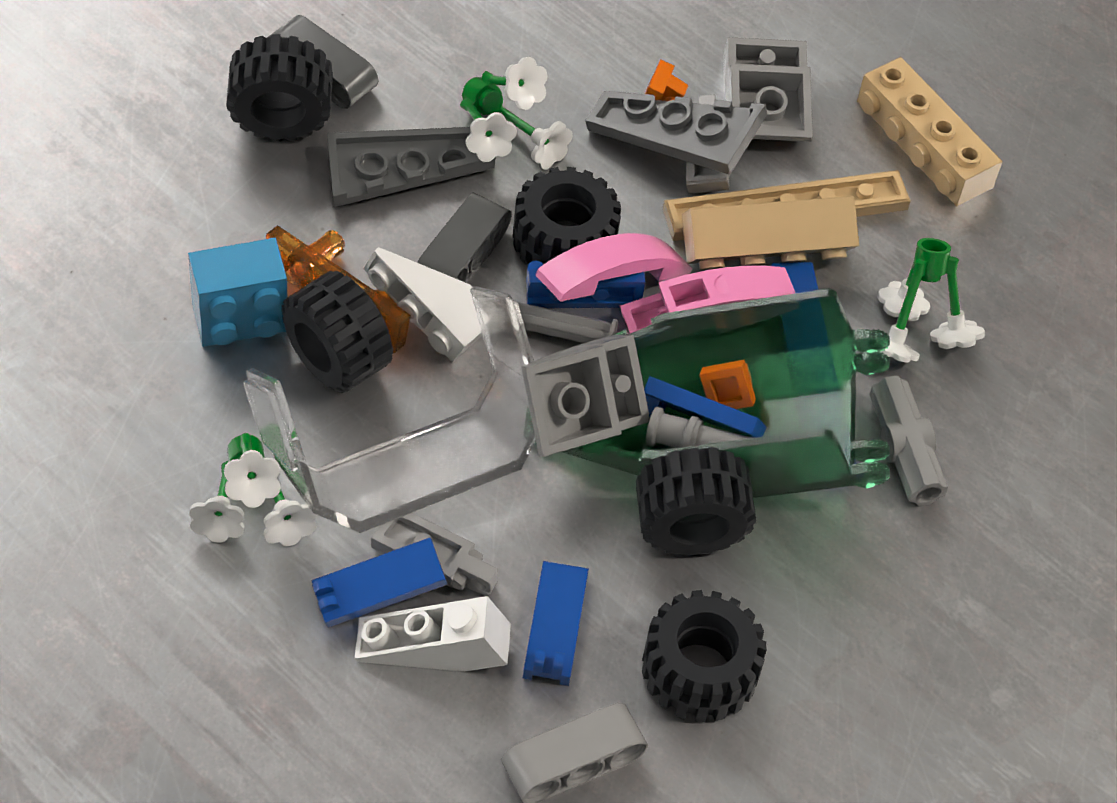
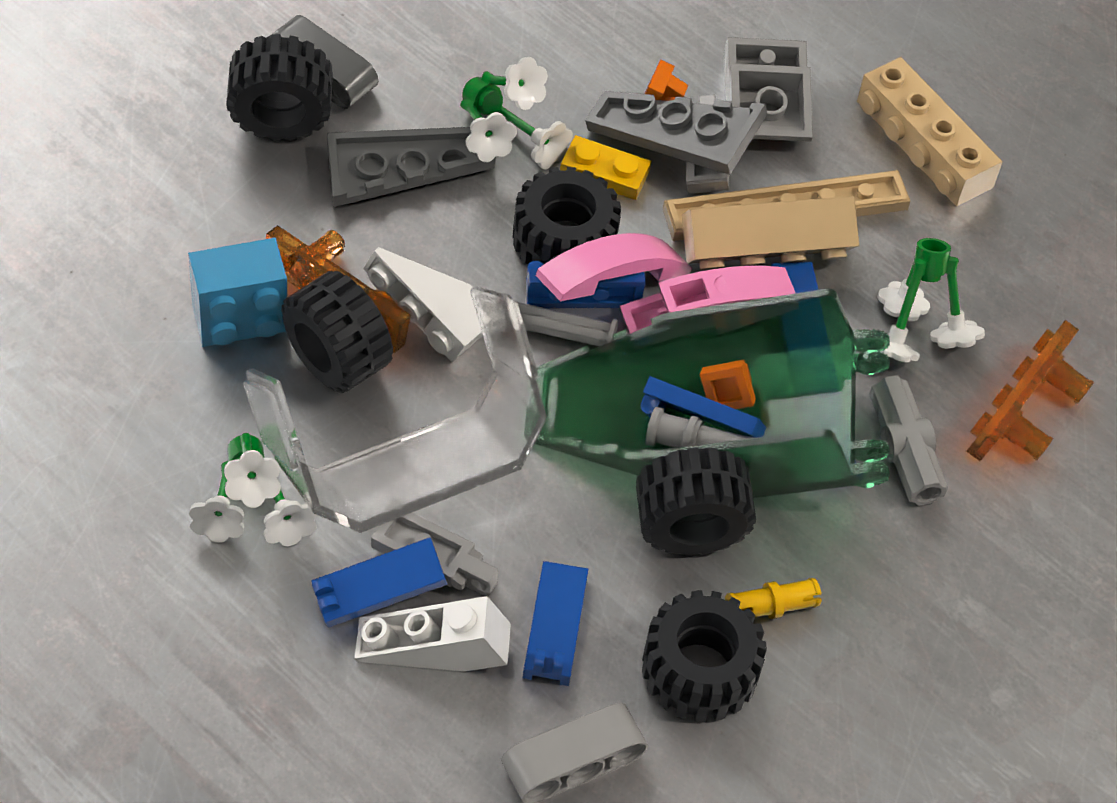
(467, 238): dark grey beam -> none
(585, 393): light grey slope -> none
(620, 169): none -> yellow plate
(776, 599): none -> yellow pin
(1008, 417): none -> clear orange plate

